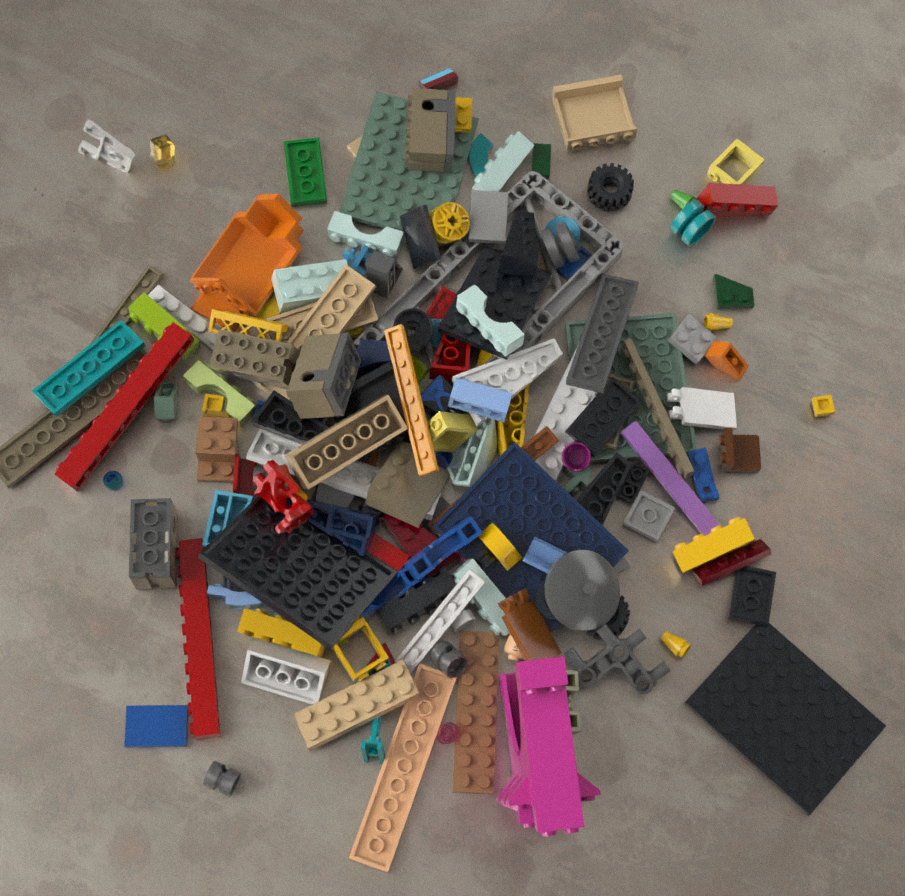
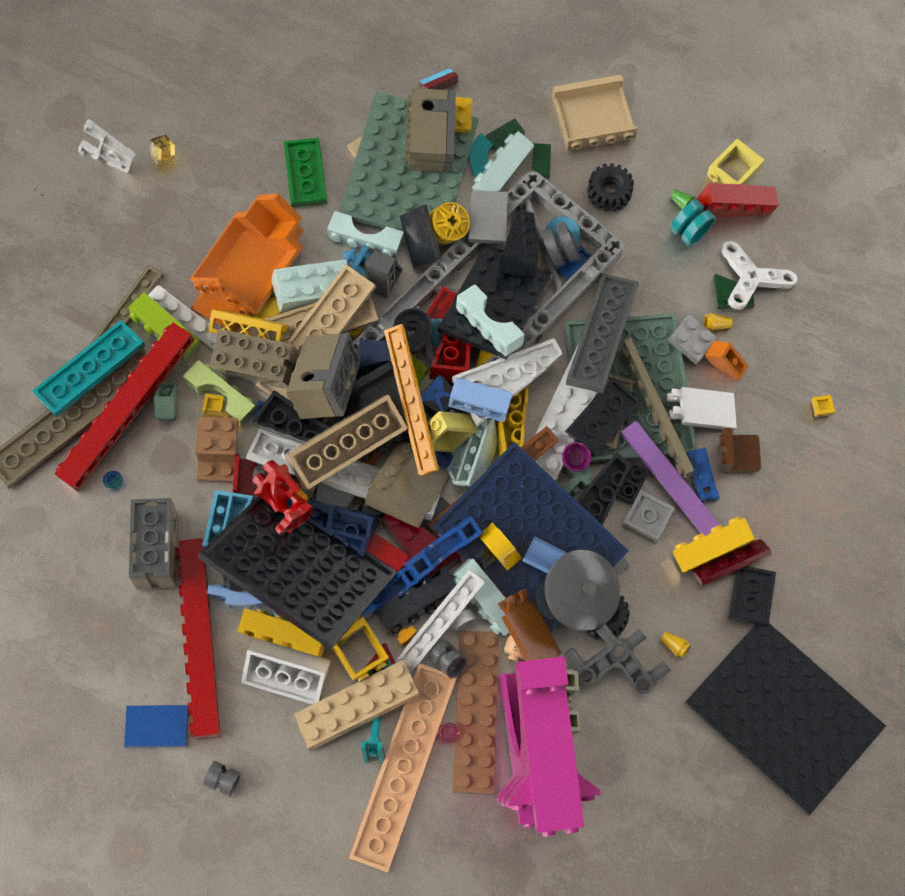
(406, 636): none -> light orange plate
(499, 135): none -> clear green plate
(762, 276): none -> white piece

